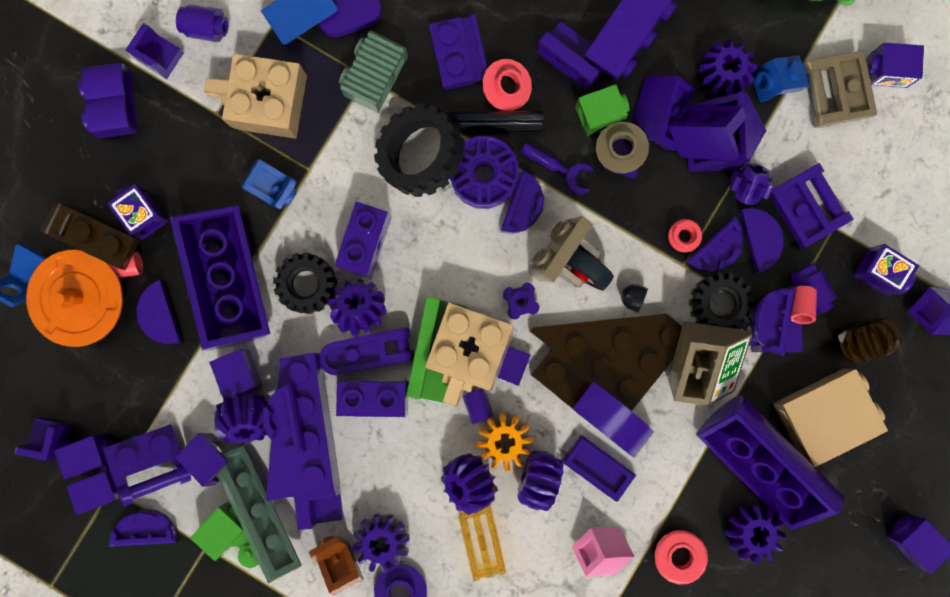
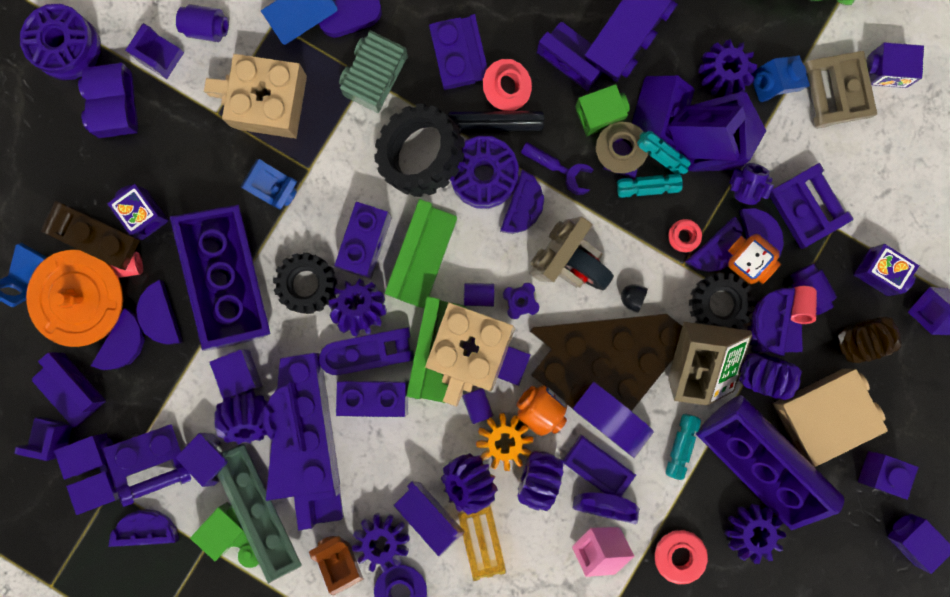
(45, 30): none -> dark purple wheel
(67, 388): none -> dark purple panel
(122, 343): none -> dark purple tile
(421, 254): none -> bright green panel
(428, 518): none -> dark purple panel
(479, 294): none -> dark purple hinge
(542, 410): none -> orange head
(607, 506): none -> dark purple tile
(649, 185): none -> teal axle
(663, 152): none -> teal axle
(683, 446): none -> teal axle
(753, 259): none -> head
(770, 376): none -> dark purple gear
(888, 474): none -> dark purple brick

